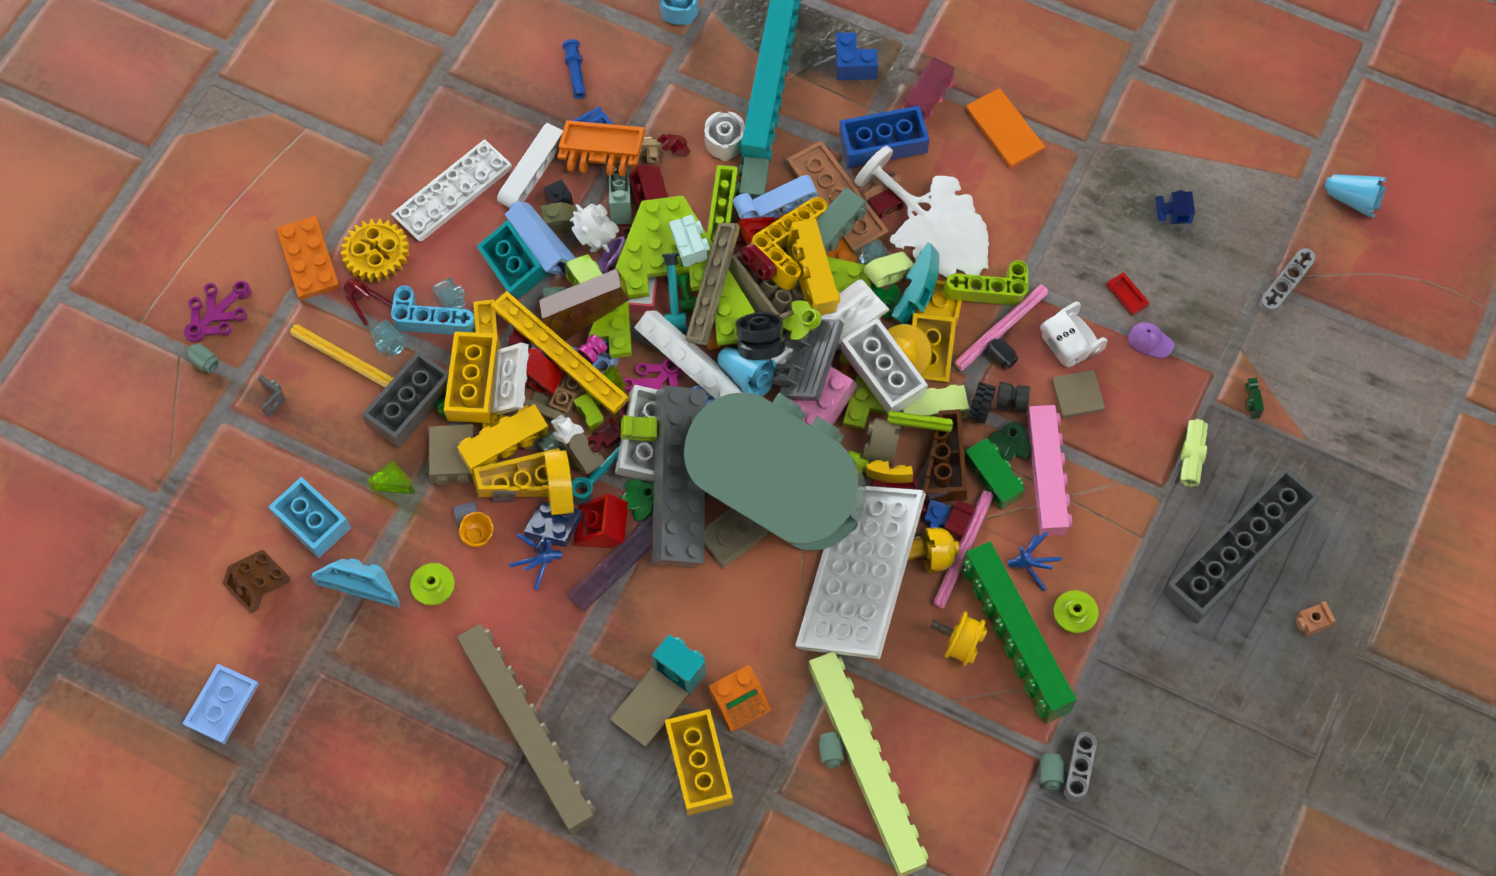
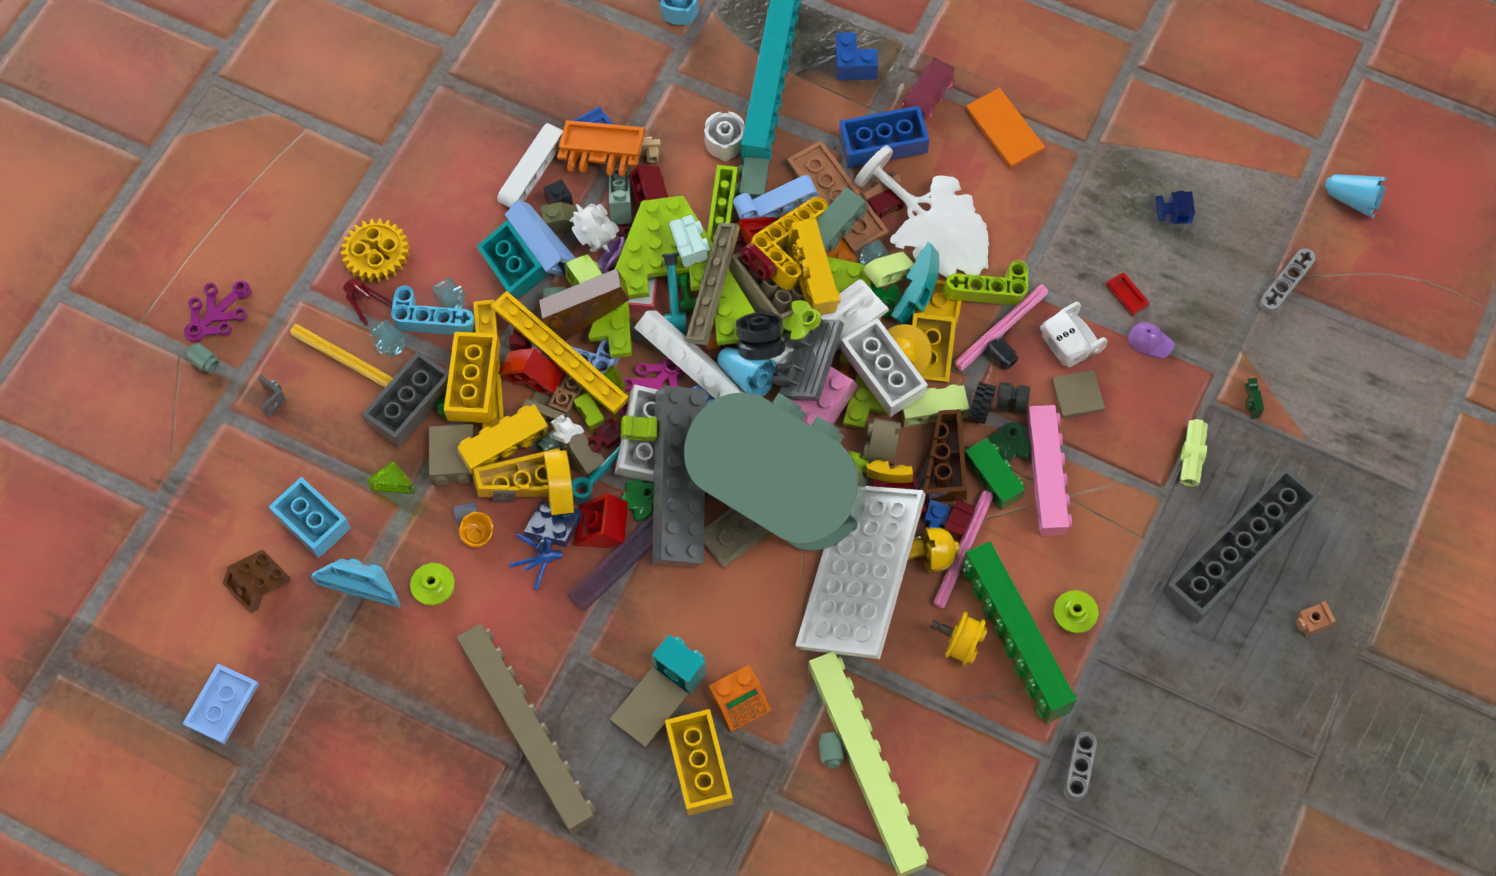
(308, 258): orange plate -> none
(452, 191): white plate -> none
(510, 378): white plate -> none
(574, 60): blue pin -> none
(592, 349): dark pink wheel -> none
(675, 143): dark red plate -> none
(920, 421): lime axle -> none
(1026, 560): blue plant -> none
(1052, 771): sand green brick -> none

